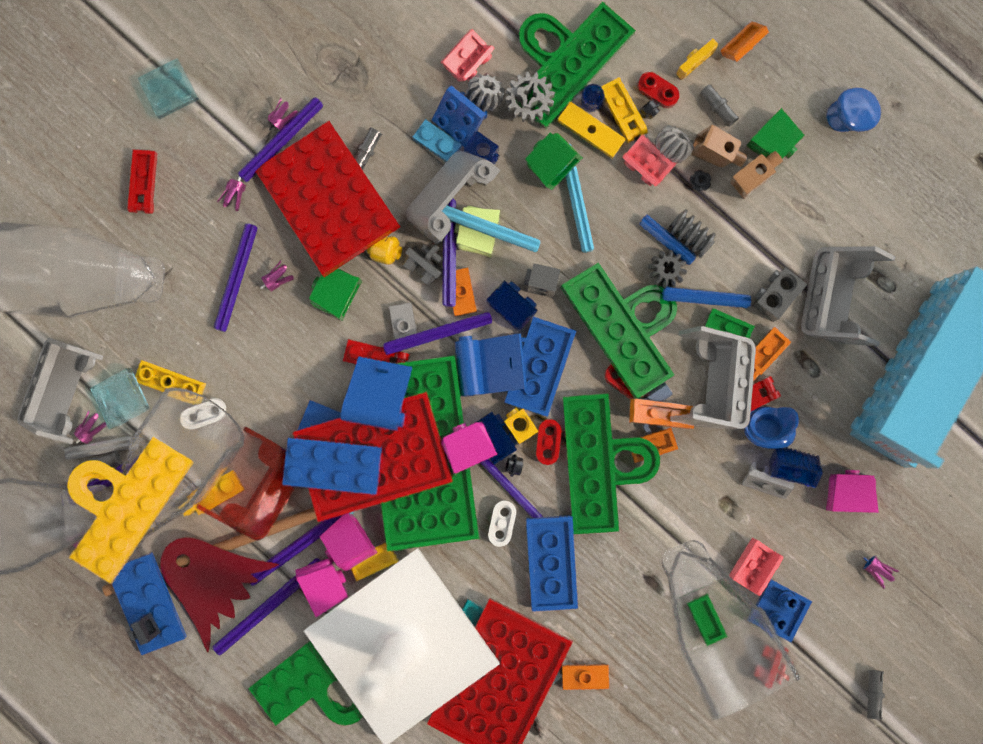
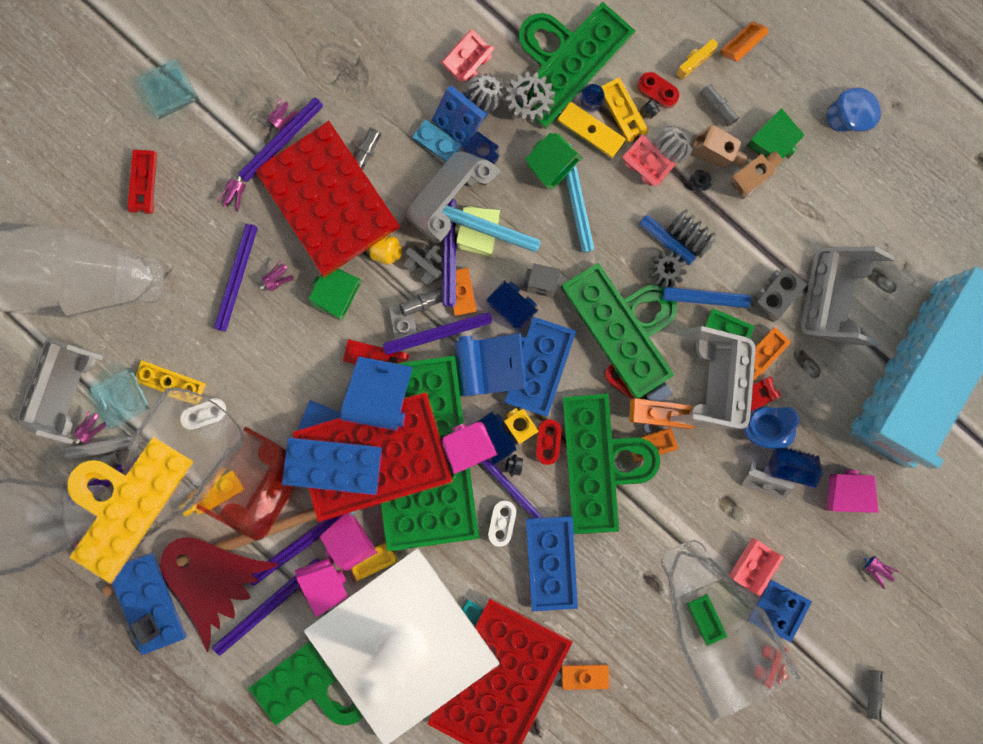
(421, 302): none -> dark grey pin

